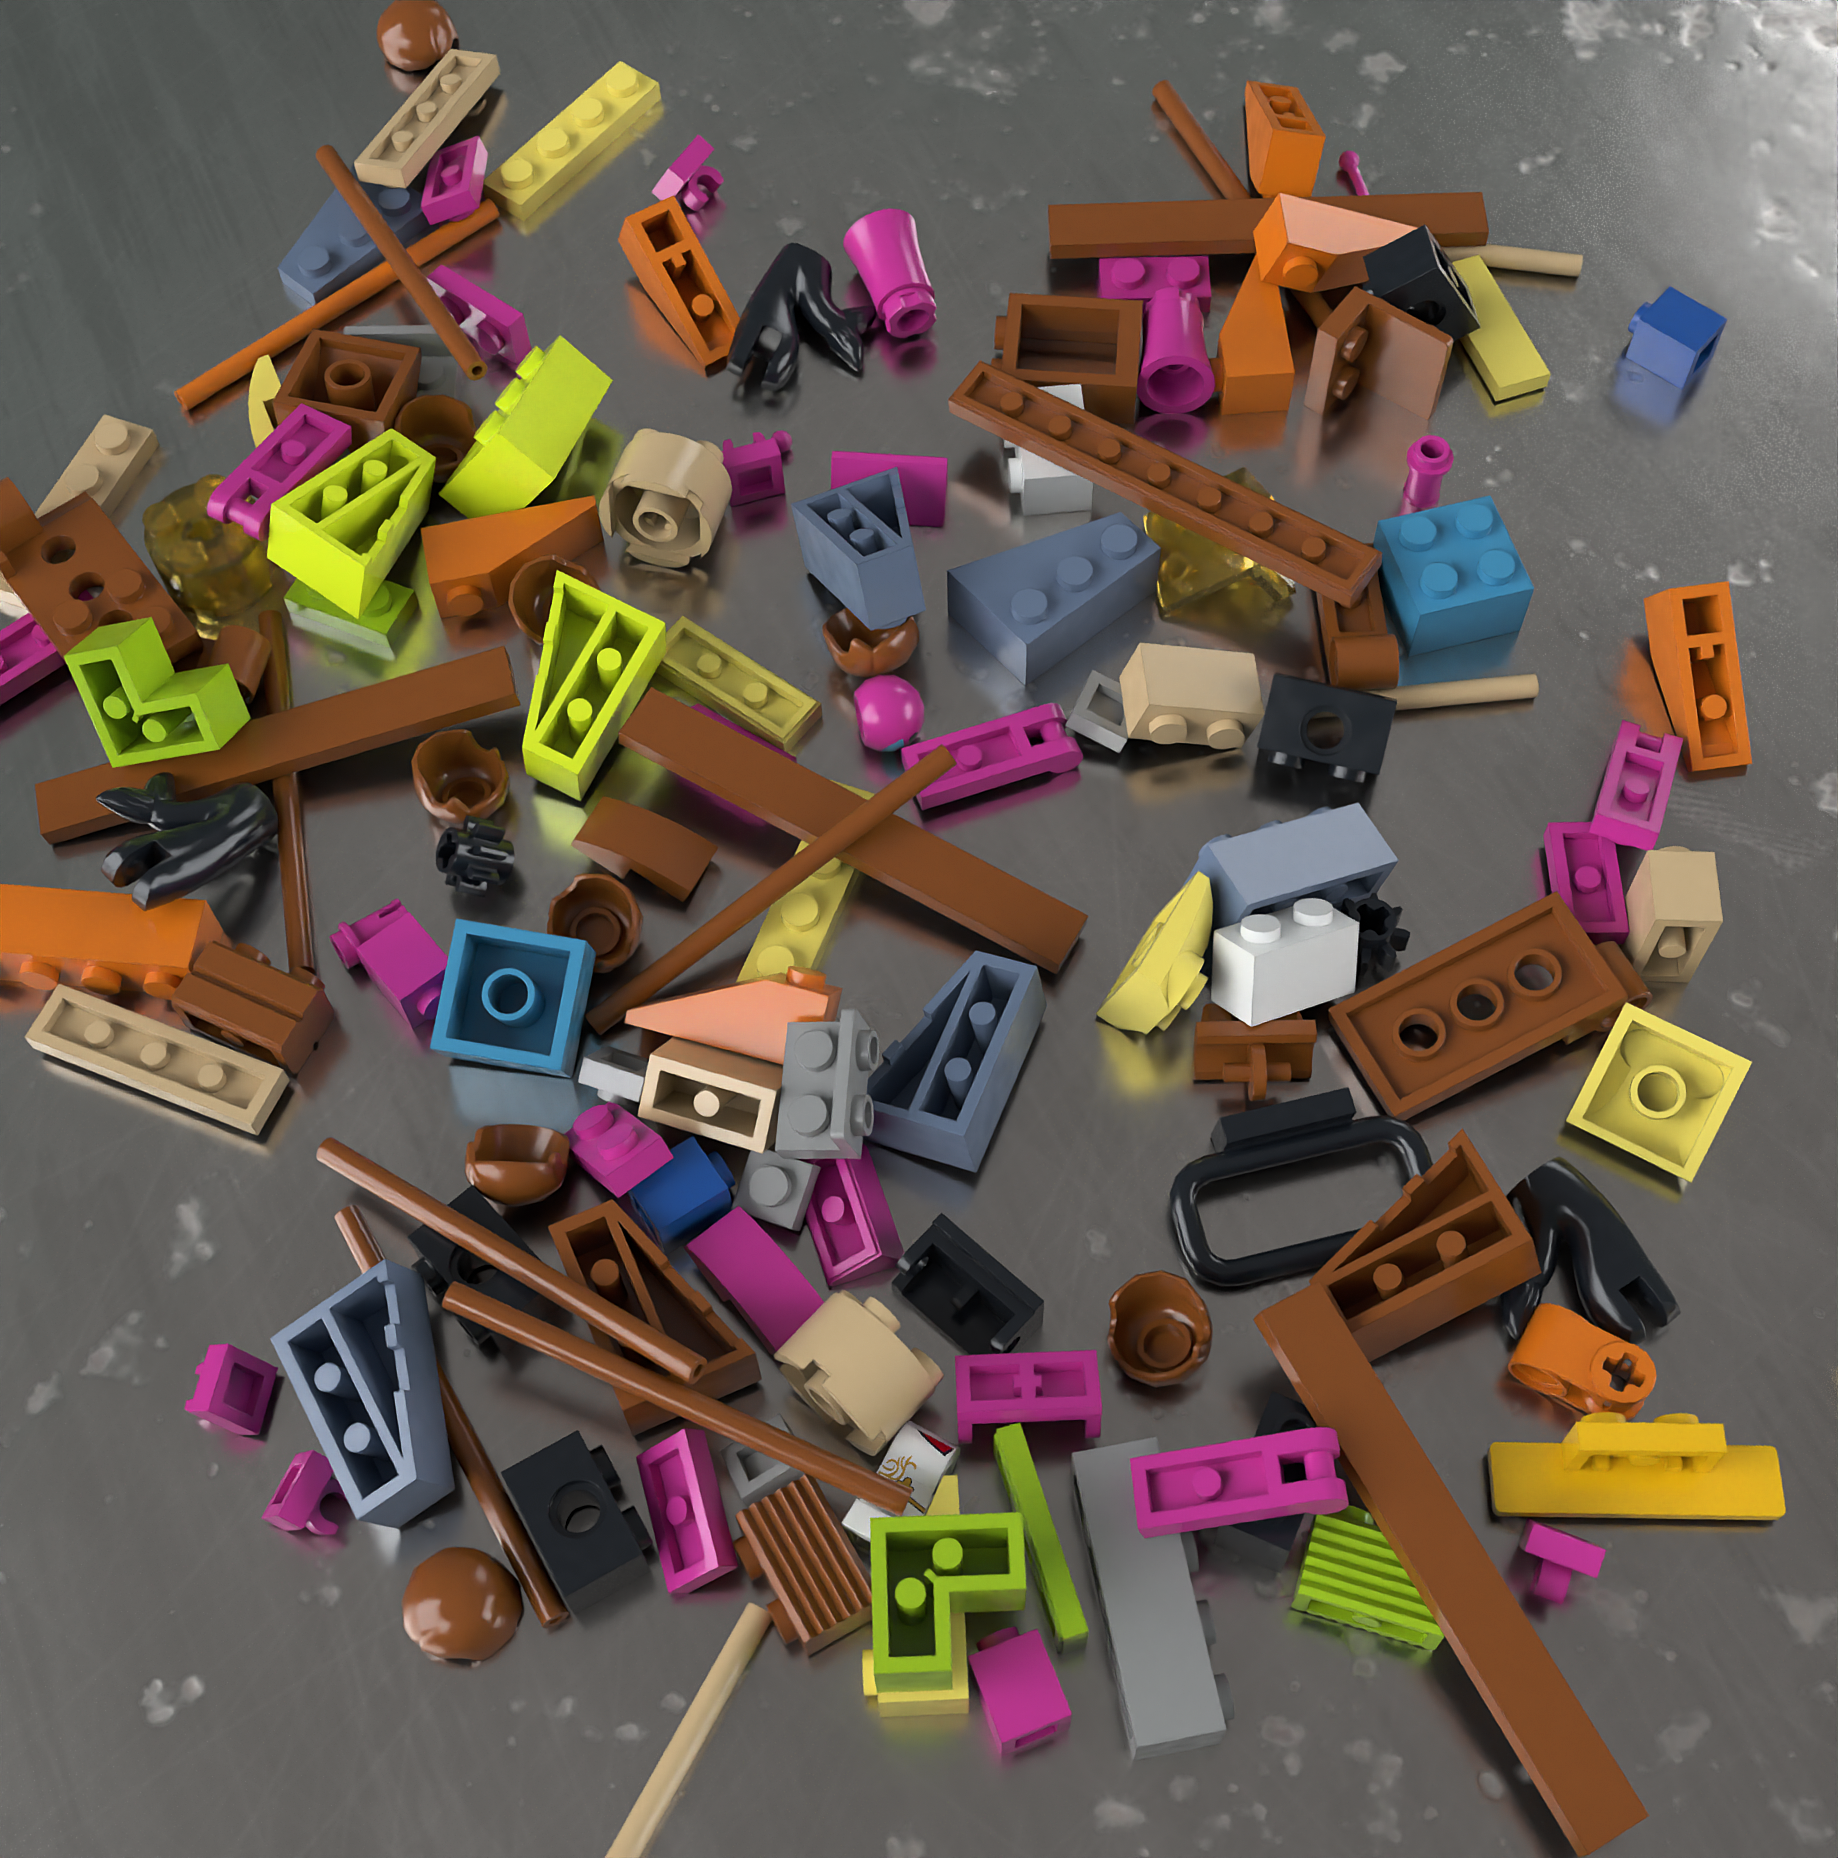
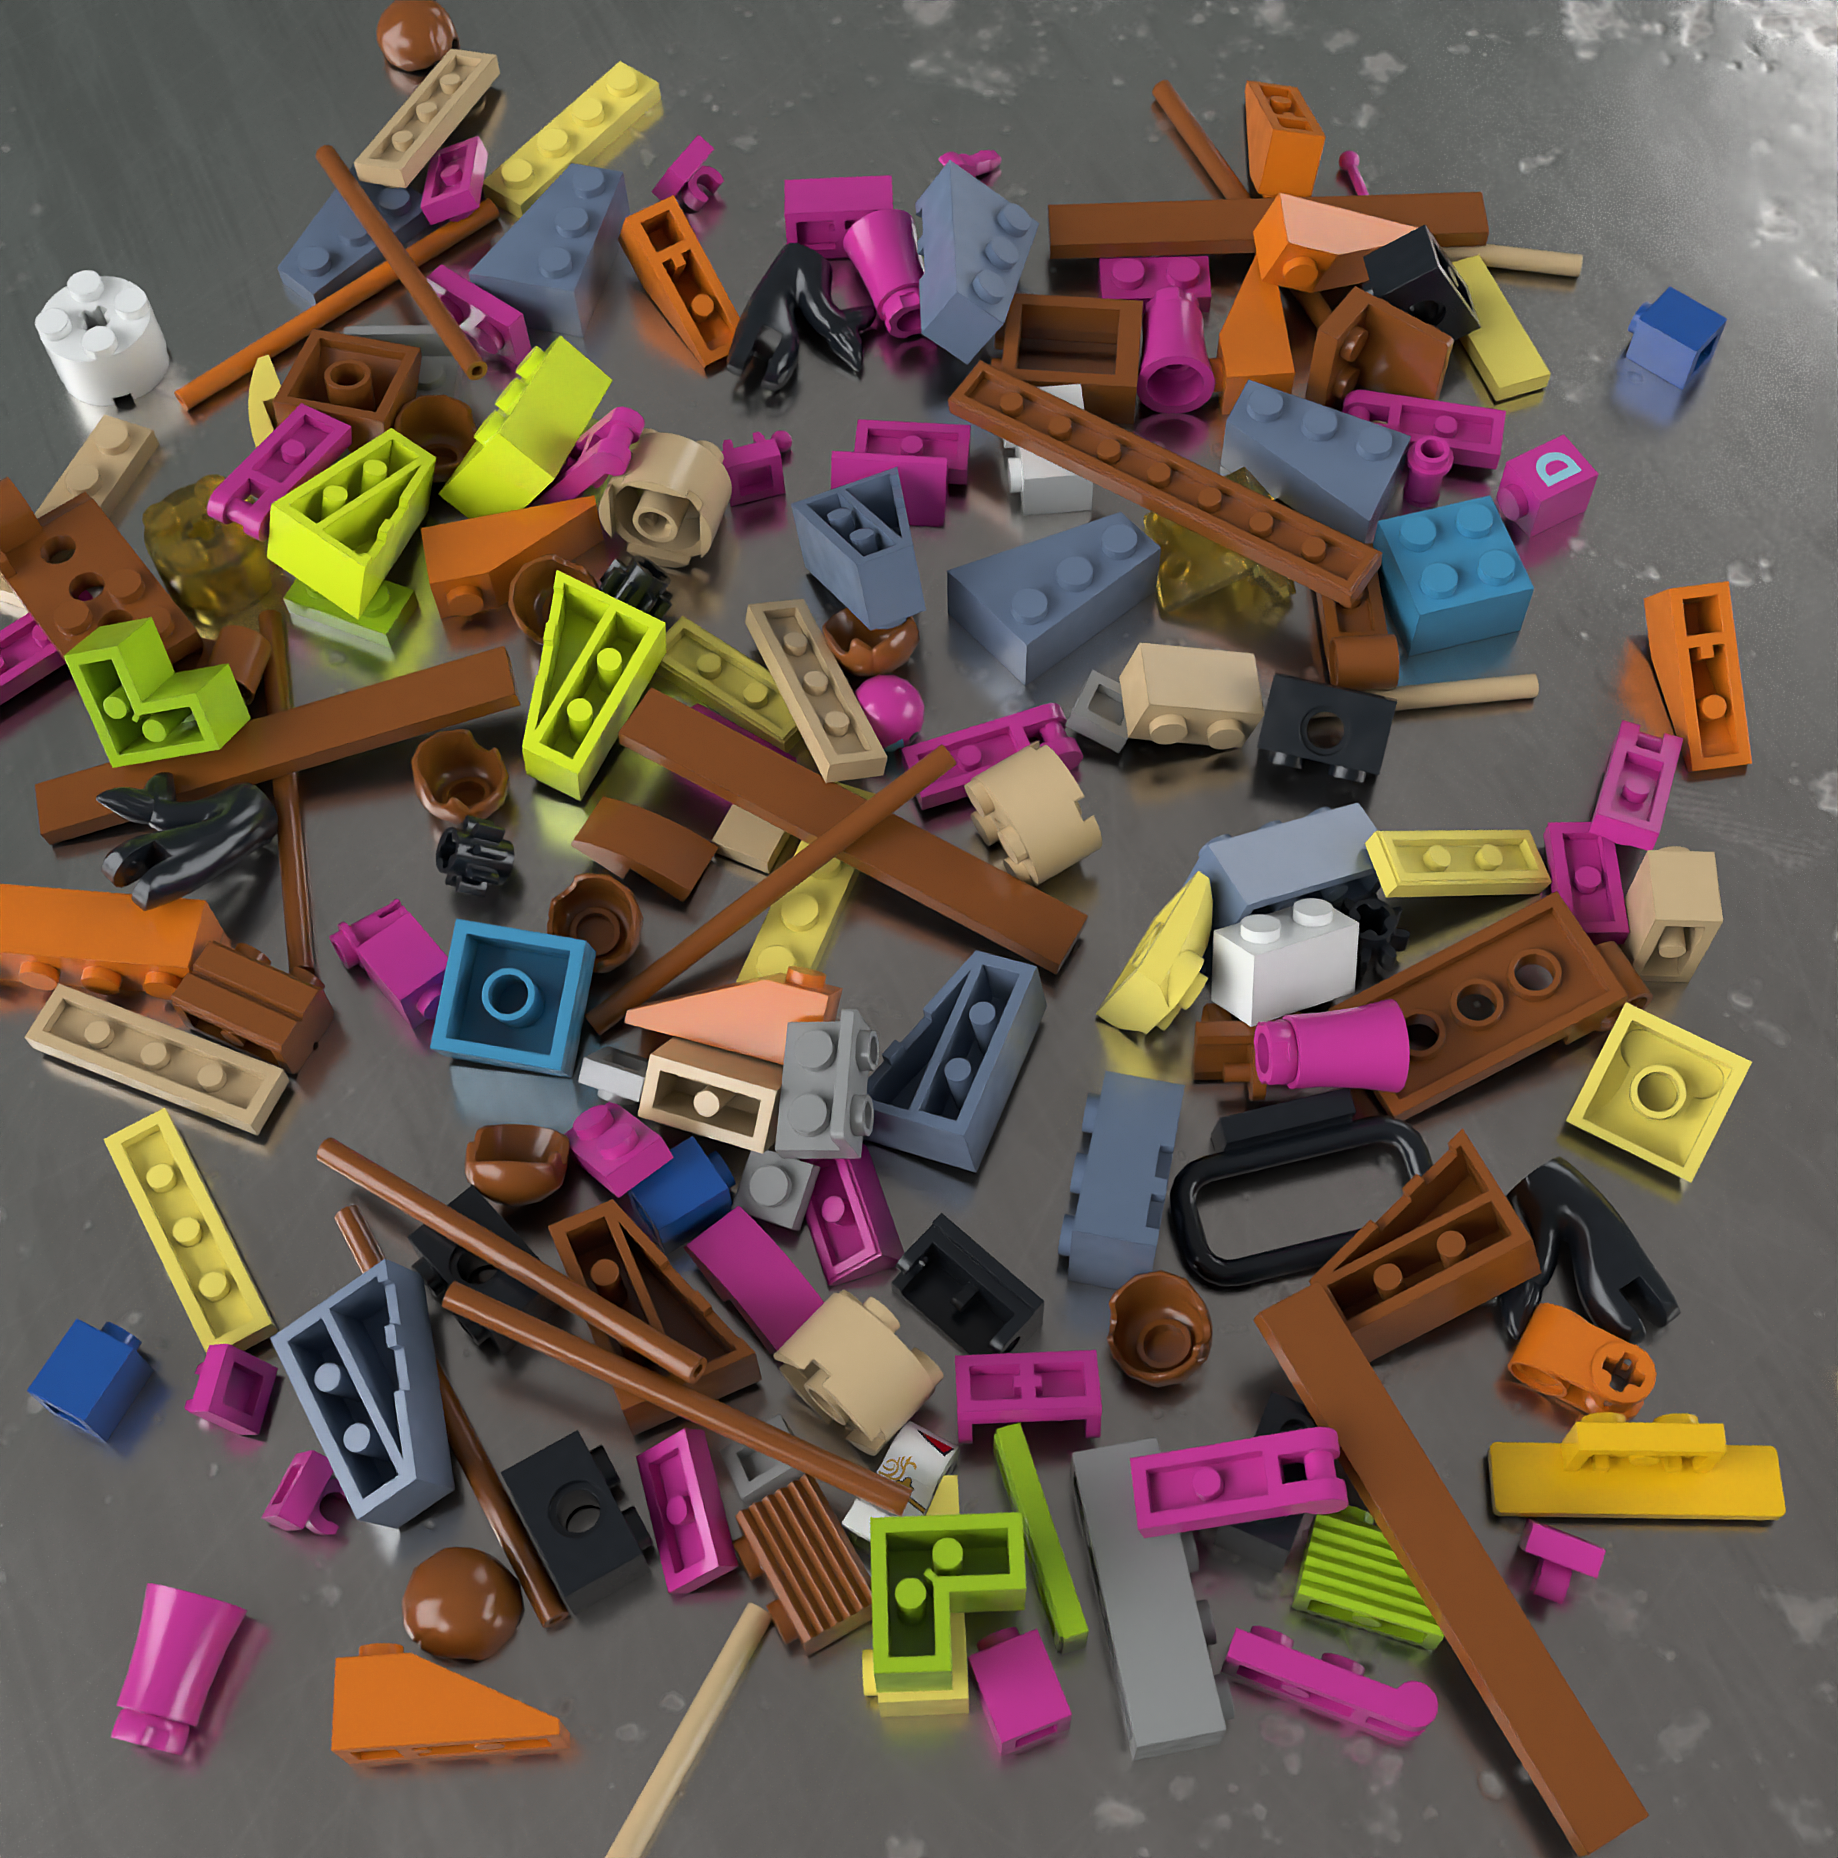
(92, 1377): none -> blue brick
(103, 338): none -> white brick
(173, 1666): none -> dark pink plant
(189, 1234): none -> light yellow plate
(410, 1709): none -> orange slope
(559, 251): none -> sand blue wedge
(595, 456): none -> dark pink plate
(639, 585): none -> black gear
(749, 839): none -> tan tile
(815, 691): none -> tan plate
(825, 208): none -> dark pink hinge
(918, 439): none -> dark pink plate
(972, 260): none -> sand blue wedge
(975, 164): none -> dark pink piece
(1033, 814): none -> tan brick
(1121, 1180): none -> sand blue wedge
(1316, 458): none -> sand blue wedge
(1329, 1684): none -> dark pink plate
(1336, 1049): none -> dark pink plant
(1457, 863): none -> light yellow tile
(1470, 431): none -> dark pink plate
(1546, 486): none -> dark pink brick

